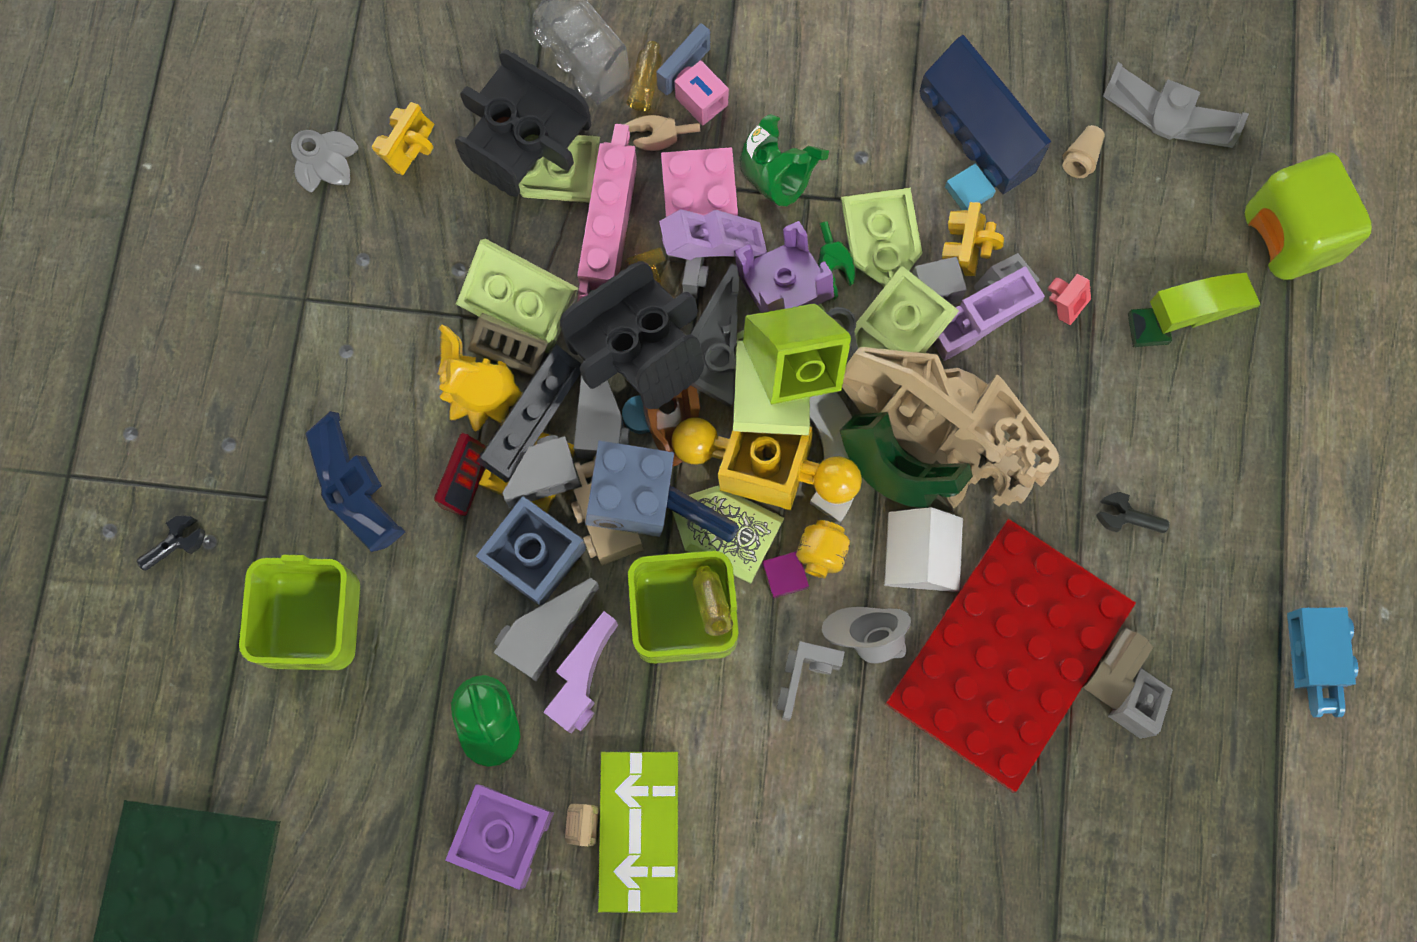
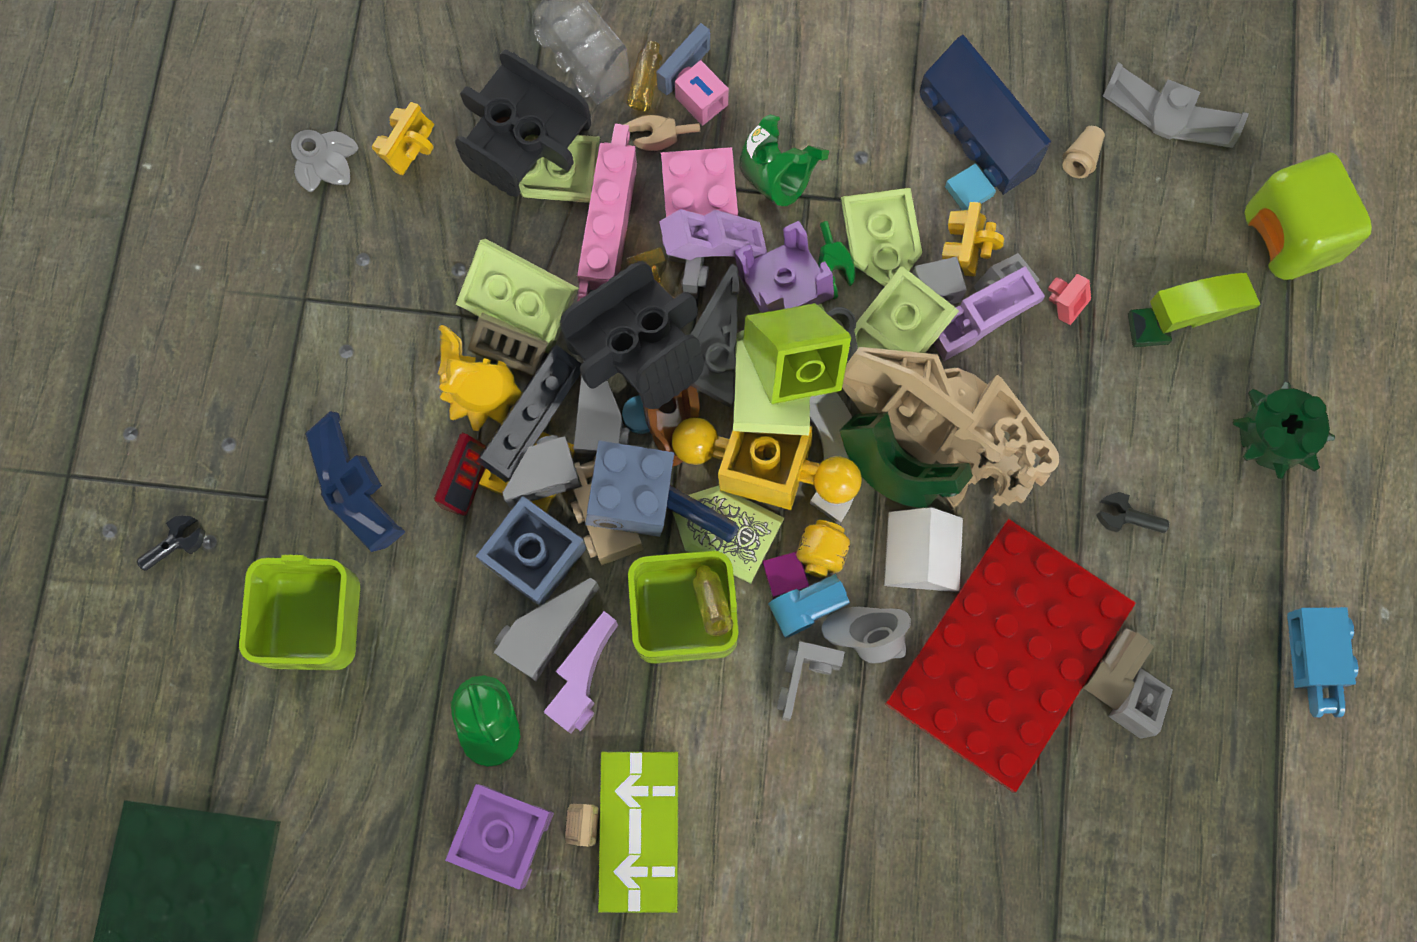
(800, 609): none -> dark azure piece
(1284, 429): none -> dark green brick

